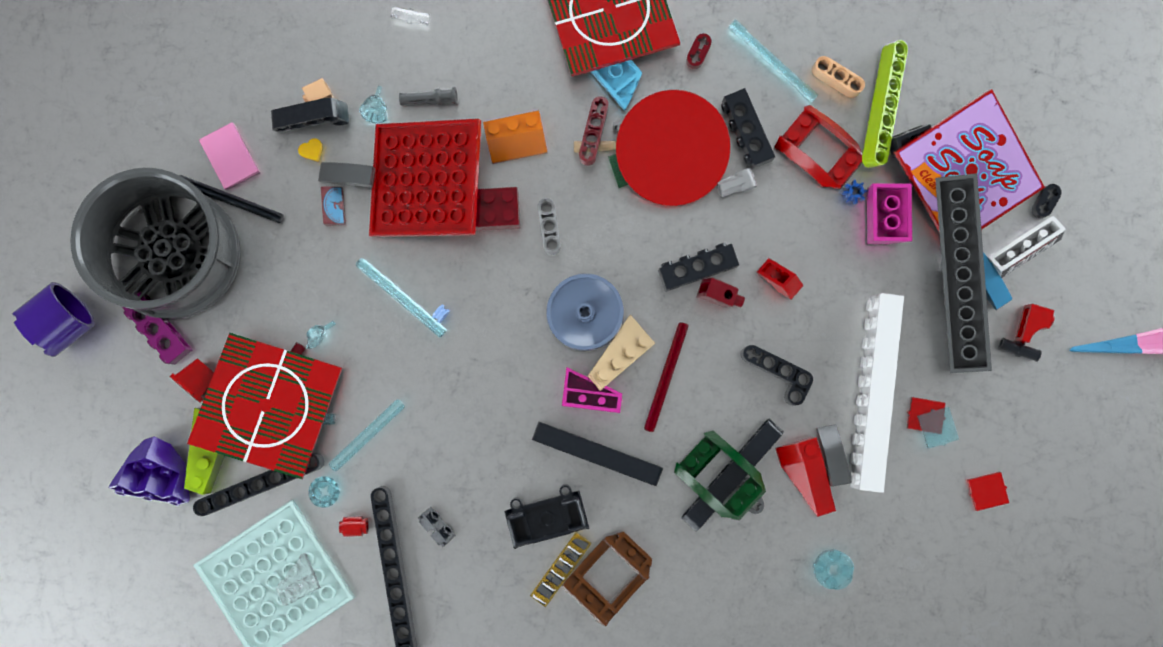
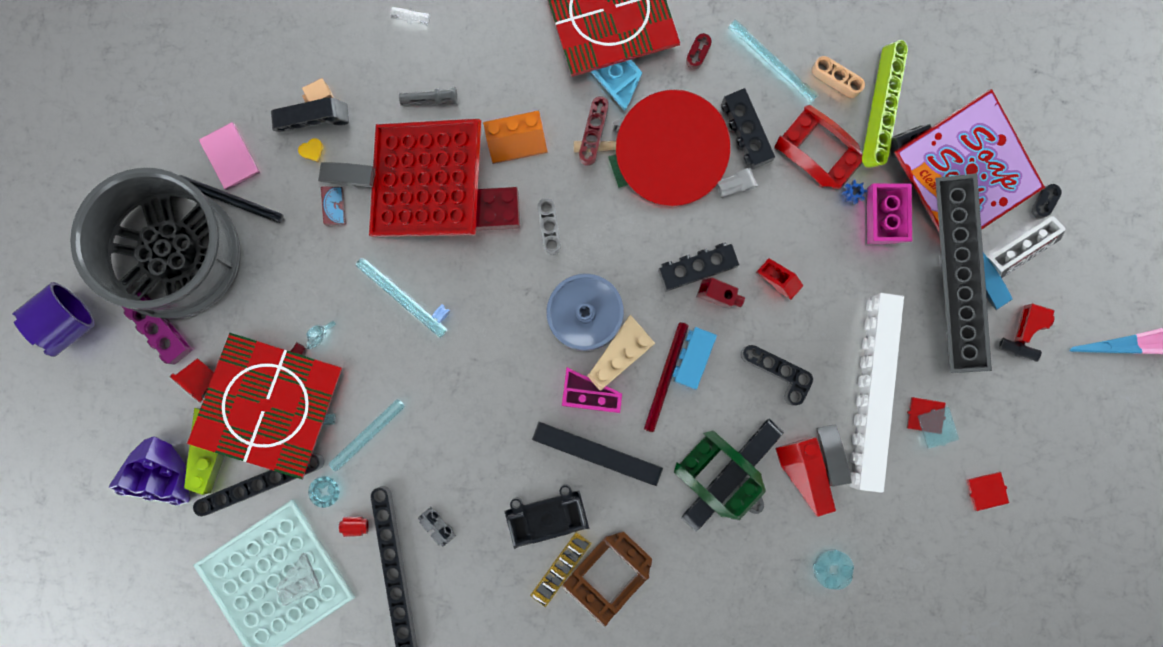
(374, 108): clear light blue piece -> none
(694, 358): none -> dark azure brick

